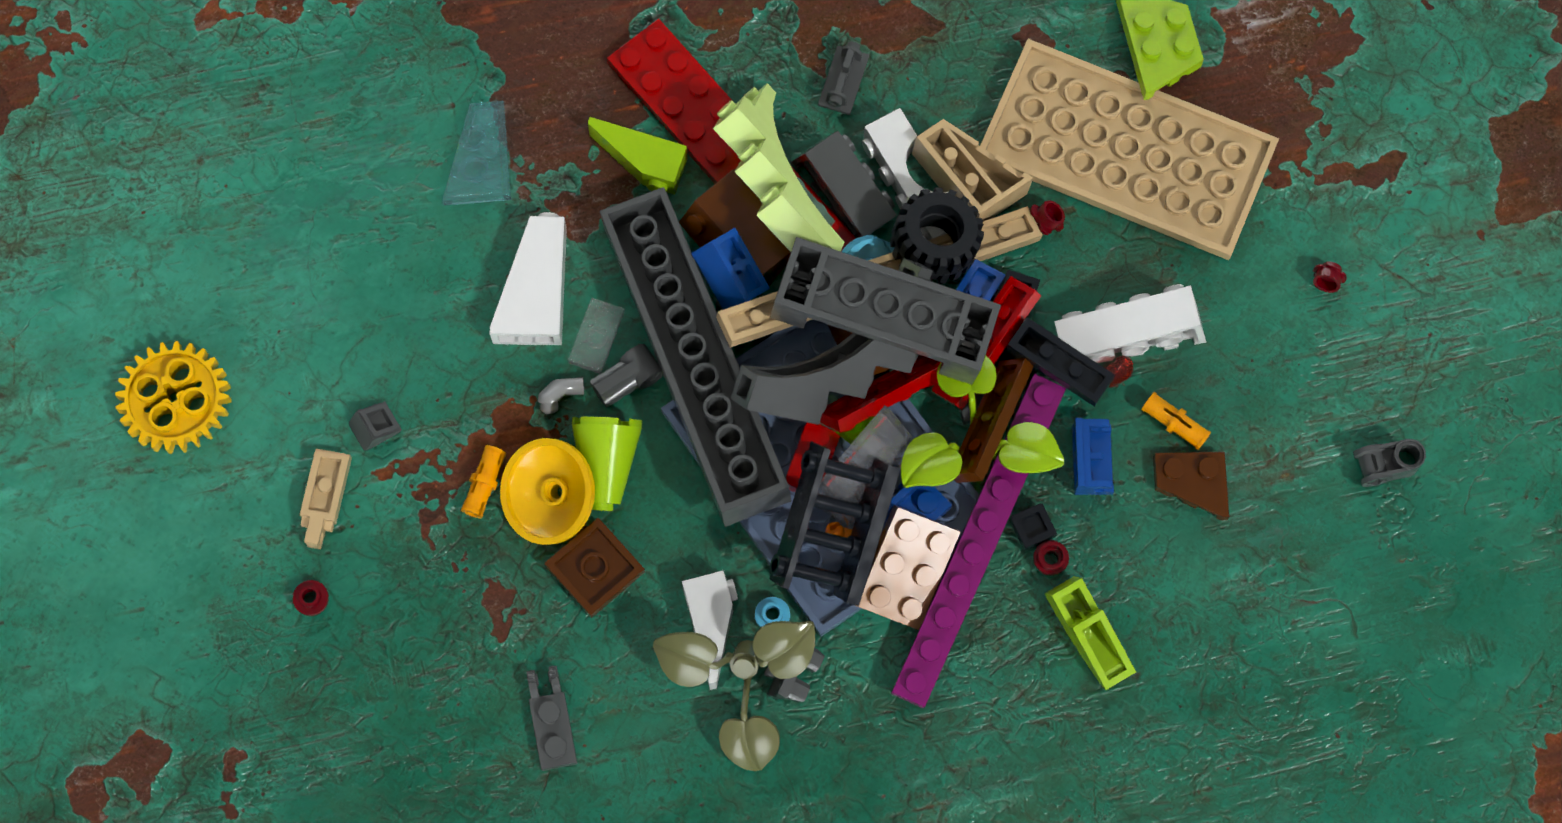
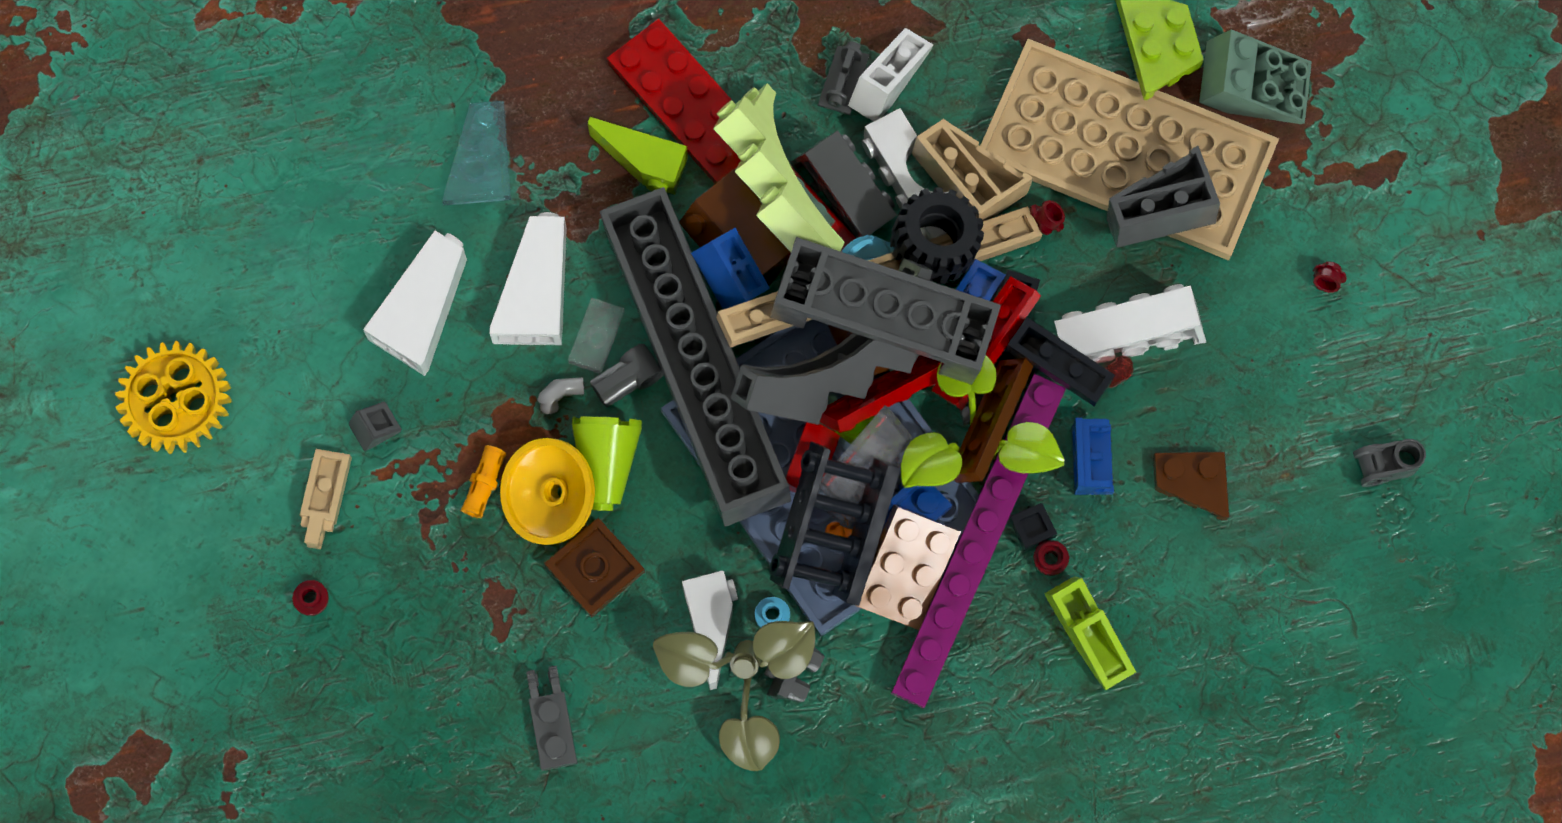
(418, 305): none -> white slope
(889, 75): none -> white slope
(1166, 203): none -> dark grey wedge
(1176, 420): light orange pin -> none
(1254, 79): none -> sand green slope

